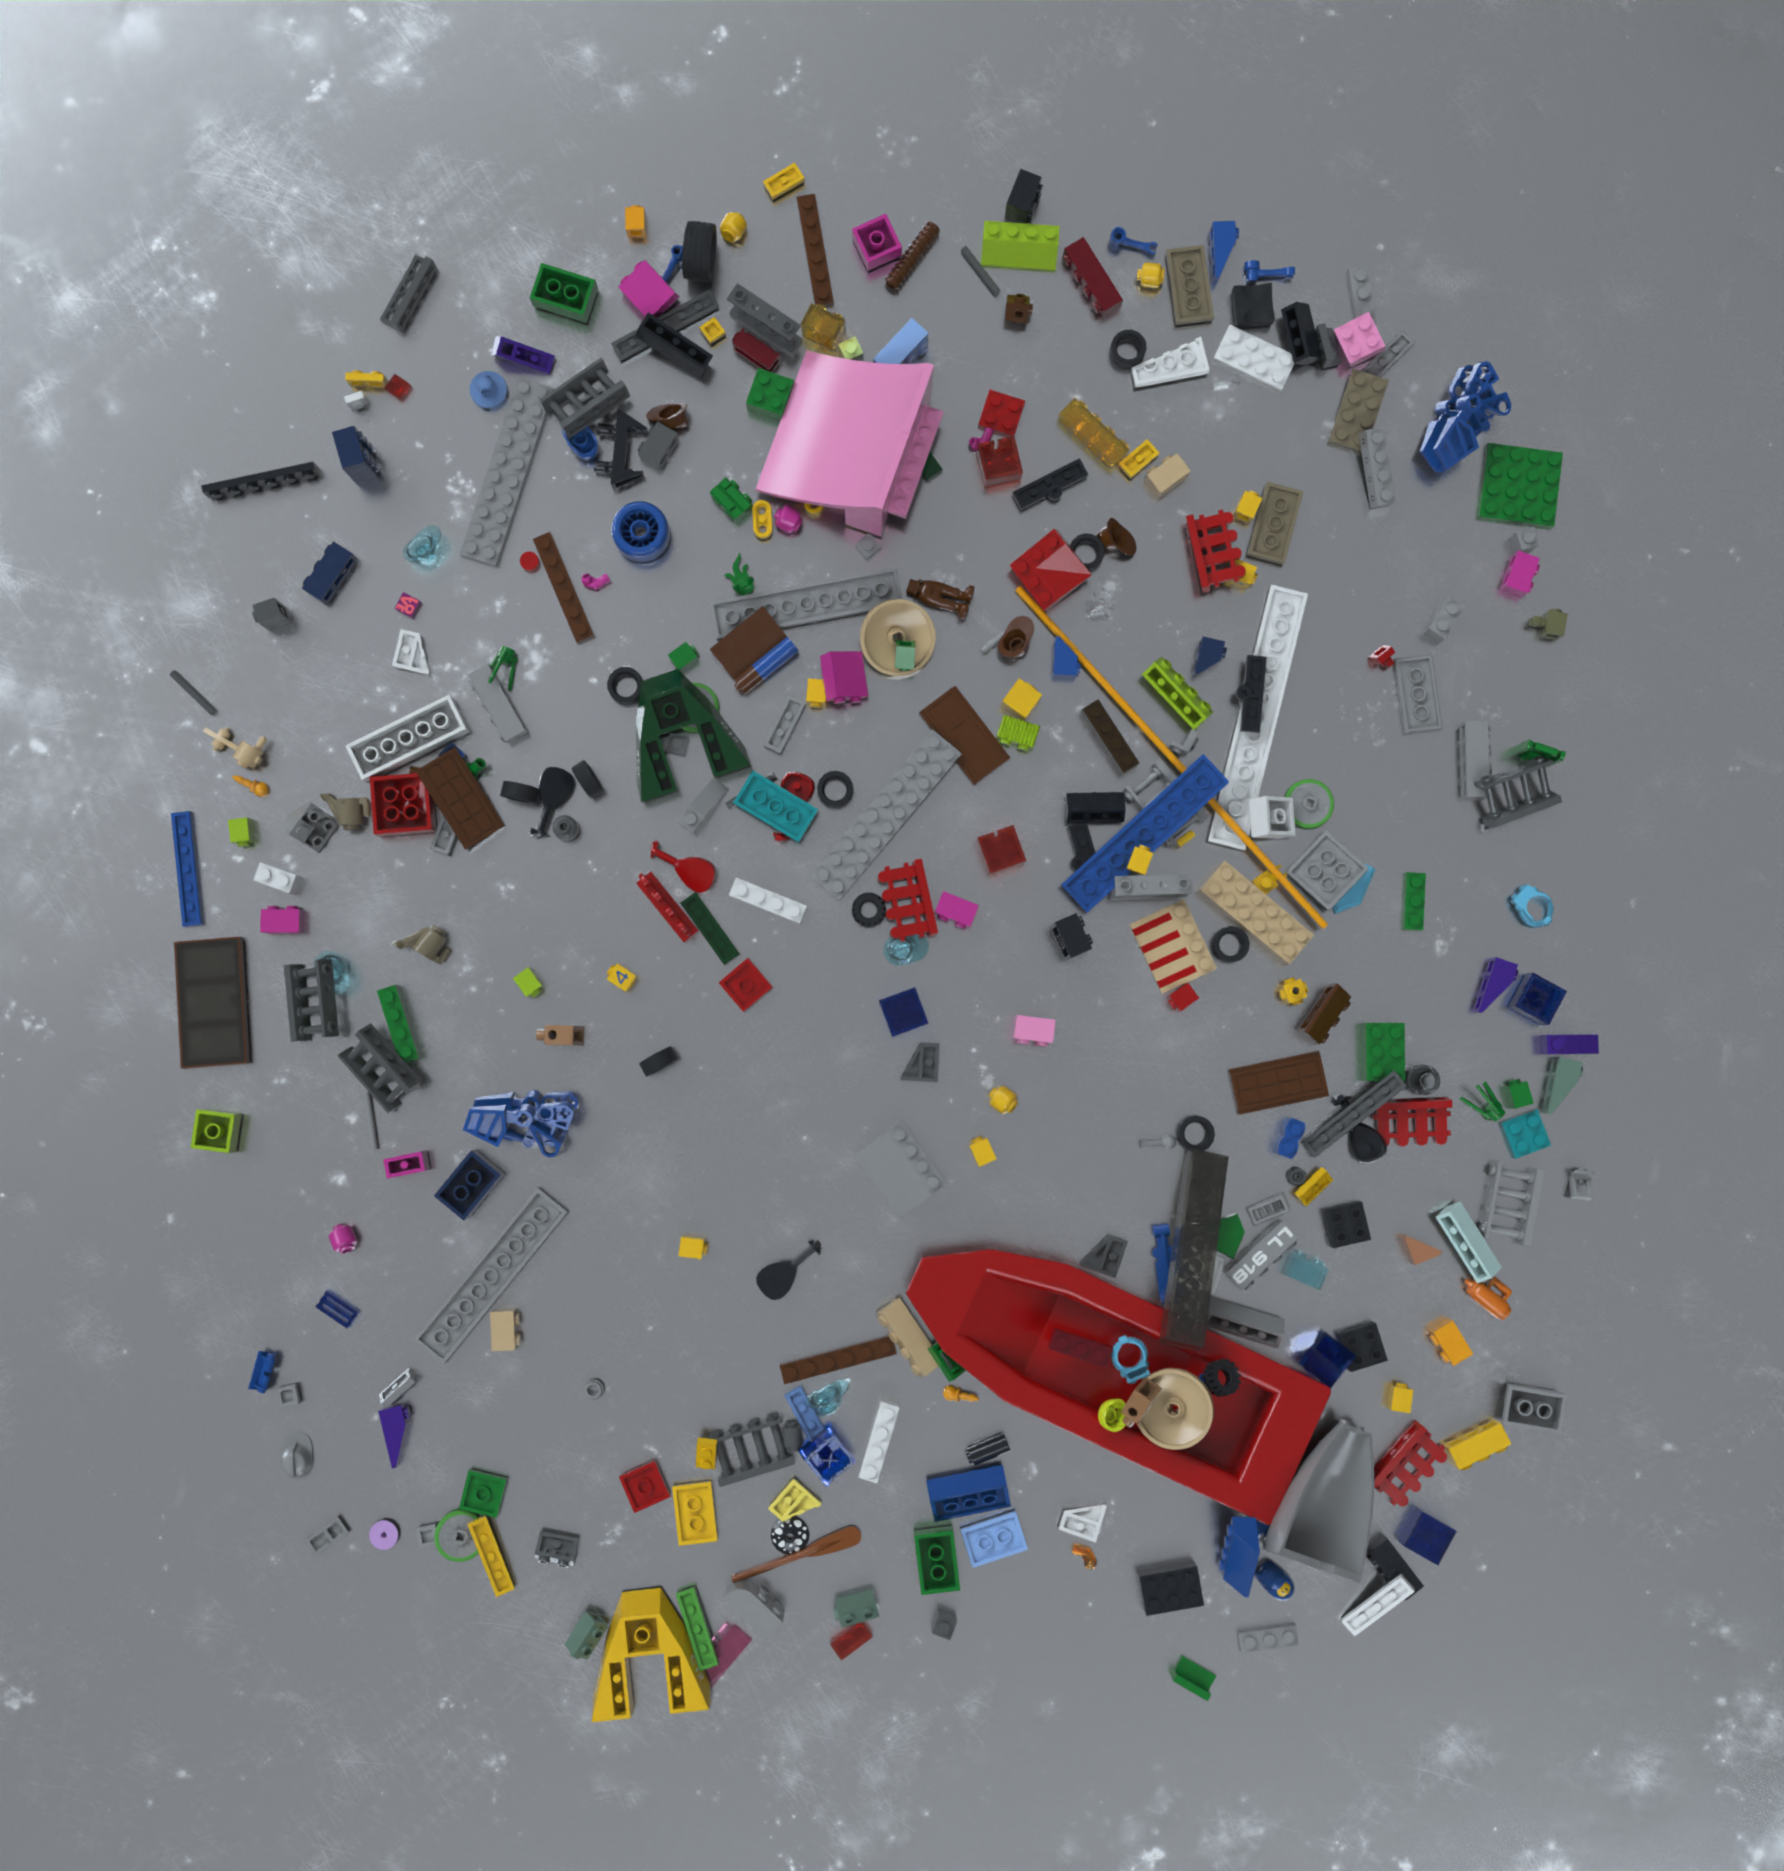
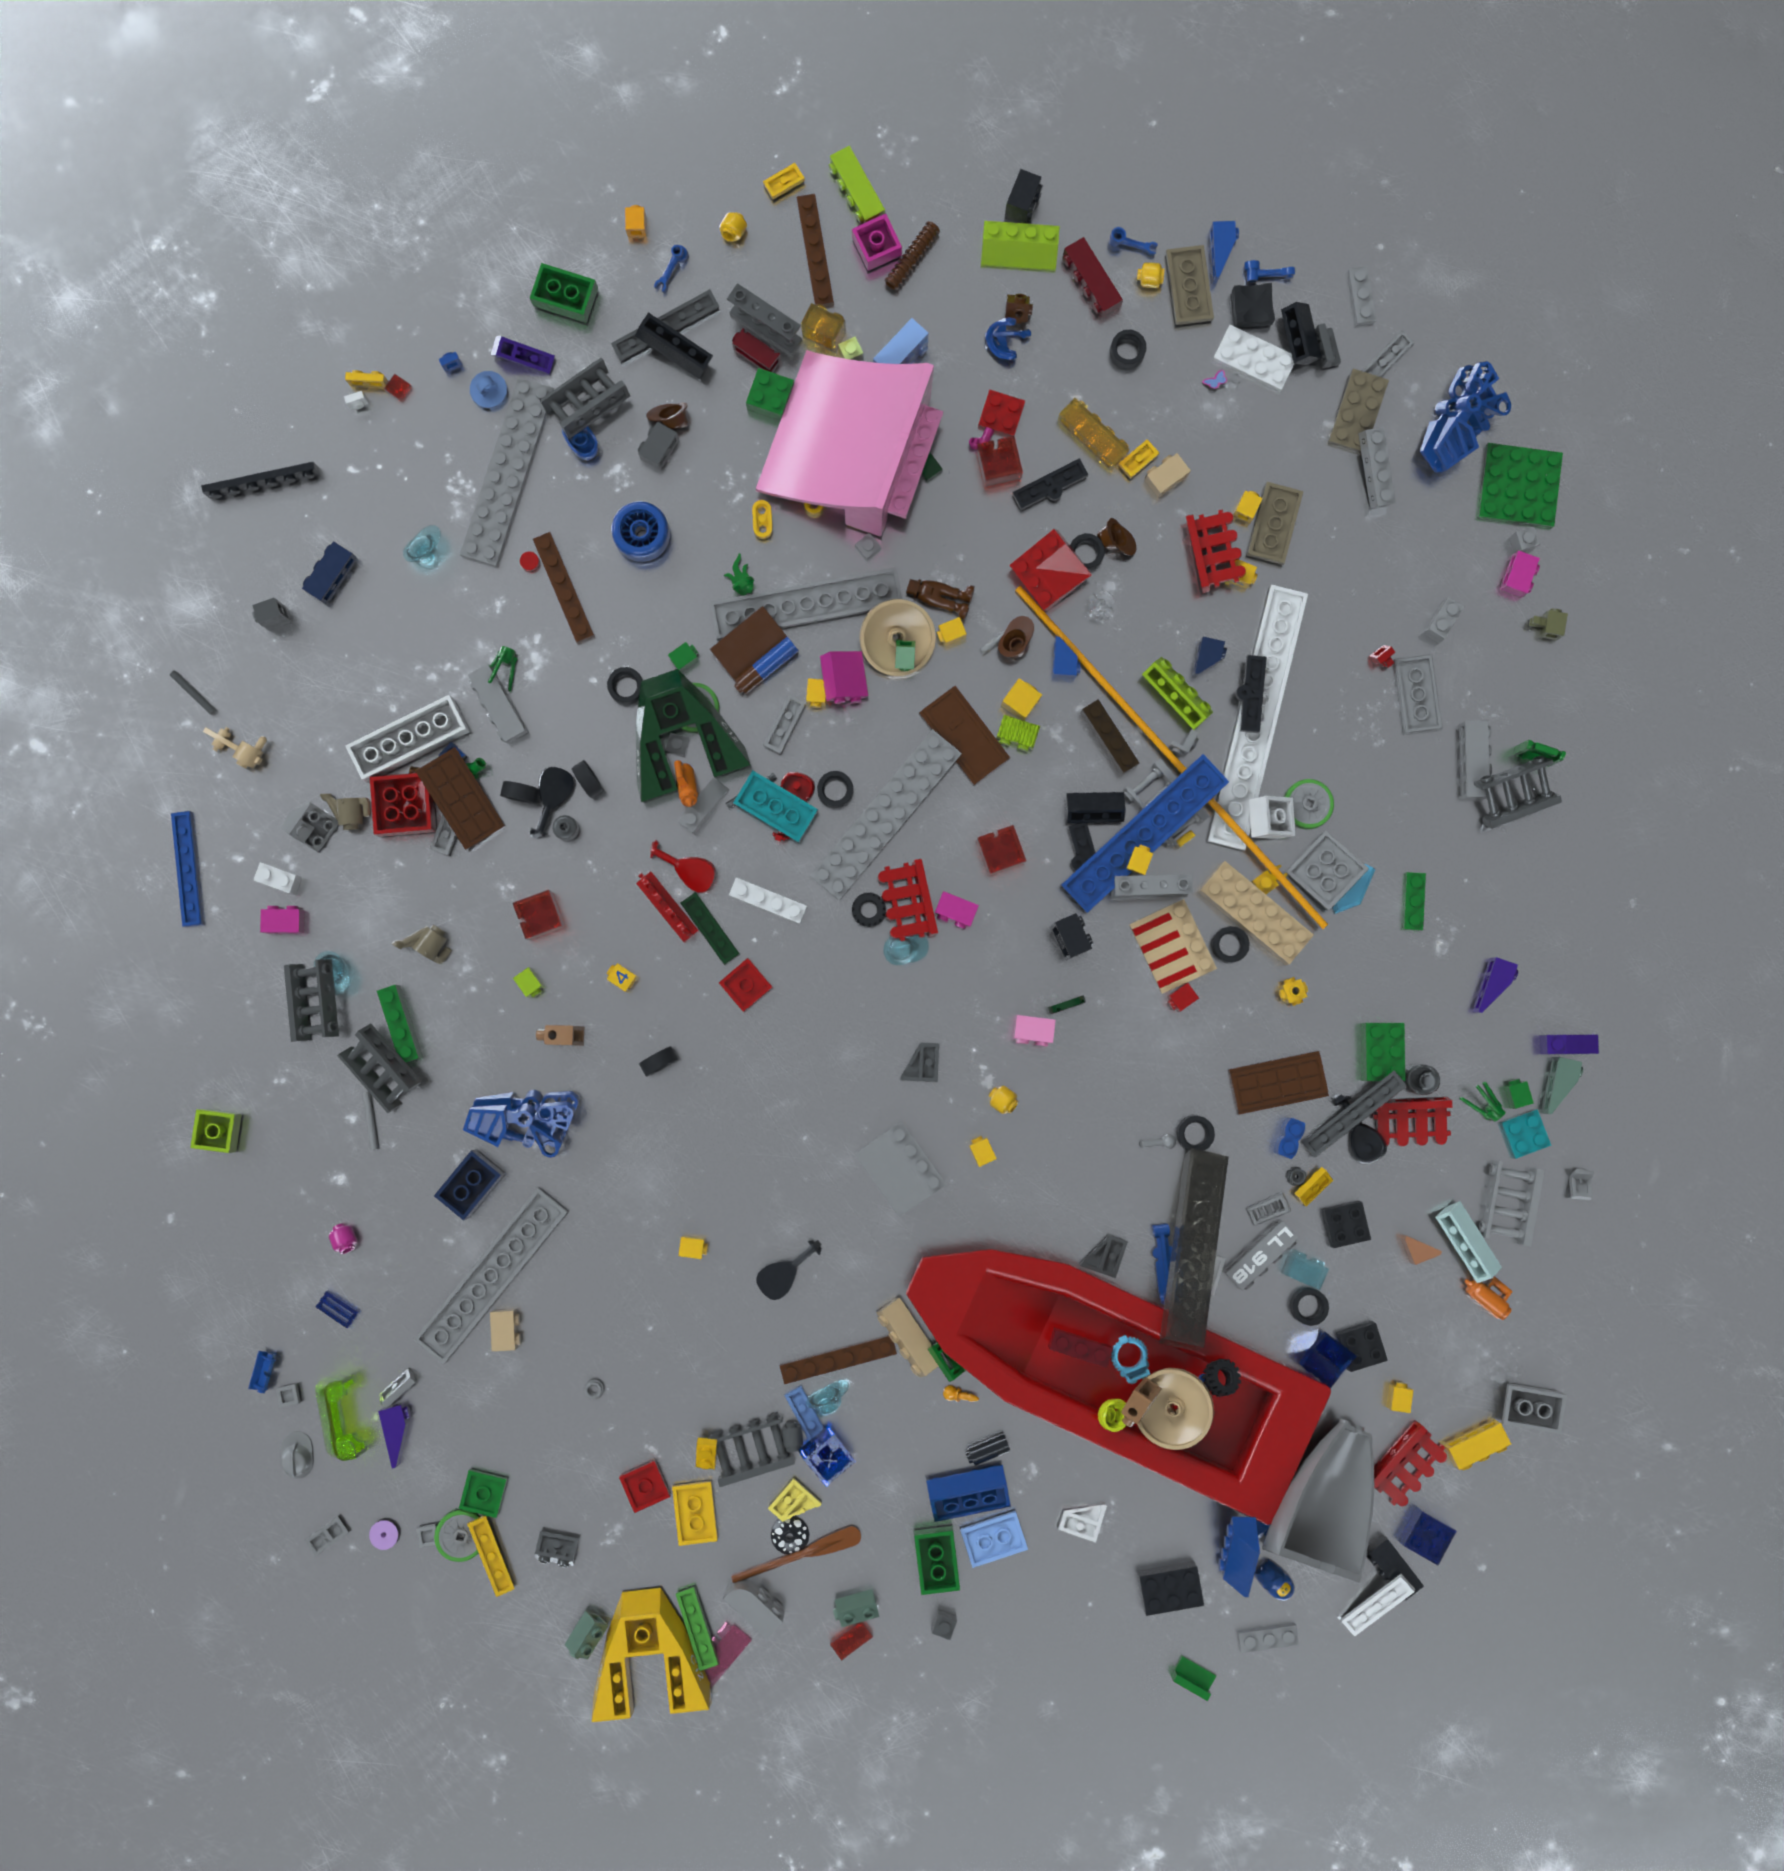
(211, 1002): clear smoke door -> none
(241, 831): lime brick -> none
(259, 788): light orange bar -> none
(336, 1442): none -> clear neon green windscreen
(356, 454): dark blue brick -> none
(406, 1164): dark pink brick -> none
(407, 605): tile -> none
(410, 653): white wing -> none
(411, 294): dark grey fence -> none
(450, 361): none -> blue plate
(540, 914): none -> clear red piece
(595, 583): dark pink arm -> none
(620, 475): black hose -> none
(648, 290): dark pink brick -> none
(686, 783): none -> orange piece
(699, 251): black tyre -> none
(712, 330): yellow plate -> none
(731, 499): green brick -> none
(788, 519): dark pink head -> none
(856, 185): none -> lime brick
(879, 1440): white brick -> none
(903, 1012): clear blue brick -> none
(951, 631): none -> yellow brick
(980, 270): dark grey bar -> none
(1002, 350): none -> blue helmet
(1067, 1004): none -> dark green tile
(1087, 1555): clear orange arm -> none
(1178, 364): white wing -> none
(1219, 378): none -> medium blue sticker
(1230, 1235): green slope -> none
(1245, 1322): light grey brick -> none
(1295, 1302): none -> black tyre
(1325, 1014): reddish brown slope -> none
(1359, 339): bright pink brick -> none
(1450, 1342): light orange brick -> none
(1521, 899): medium azure piece -> none
(1537, 999): clear blue brick -> none

